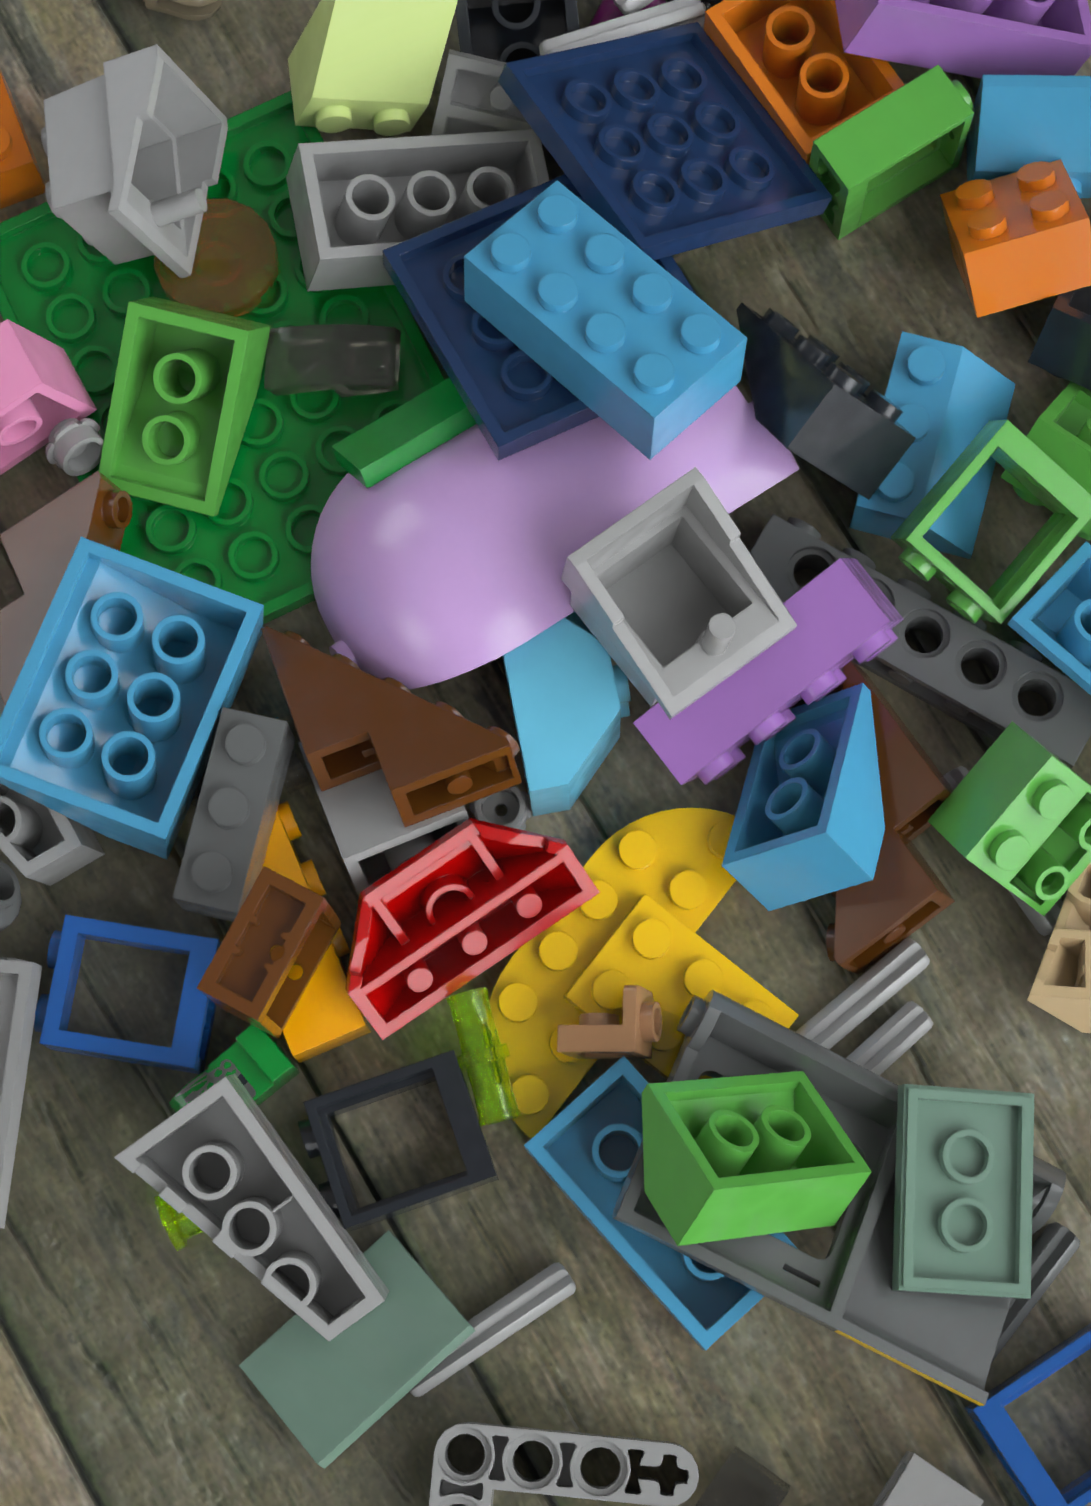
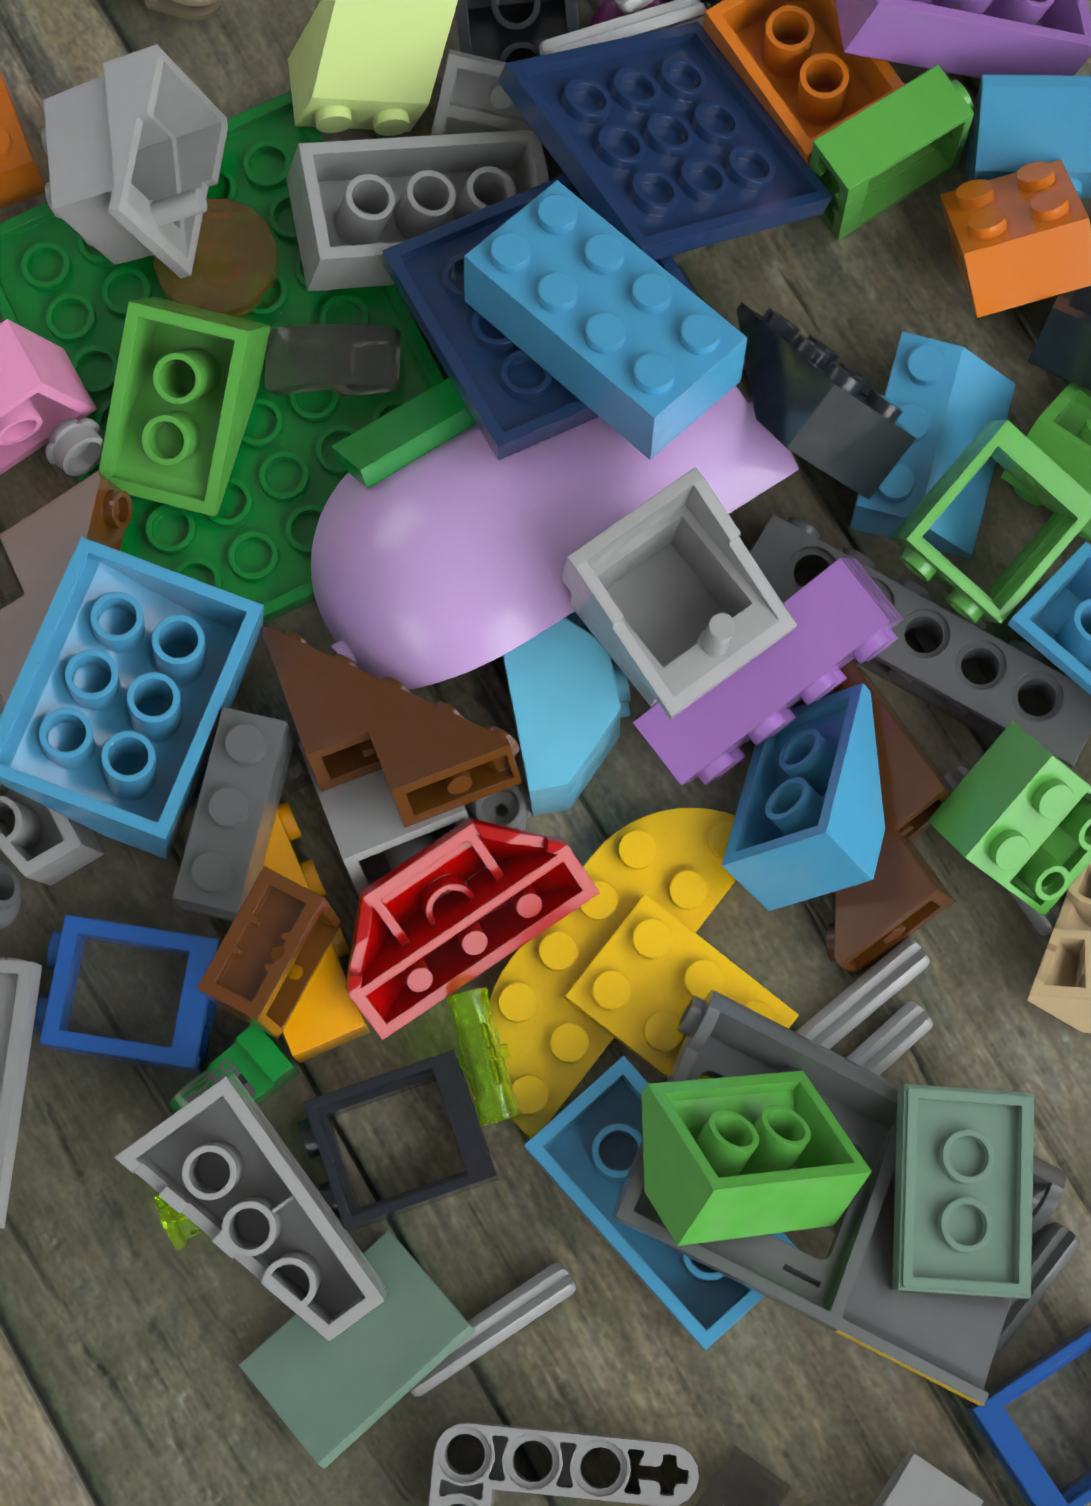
(602, 1036): medium nougat bracket -> none

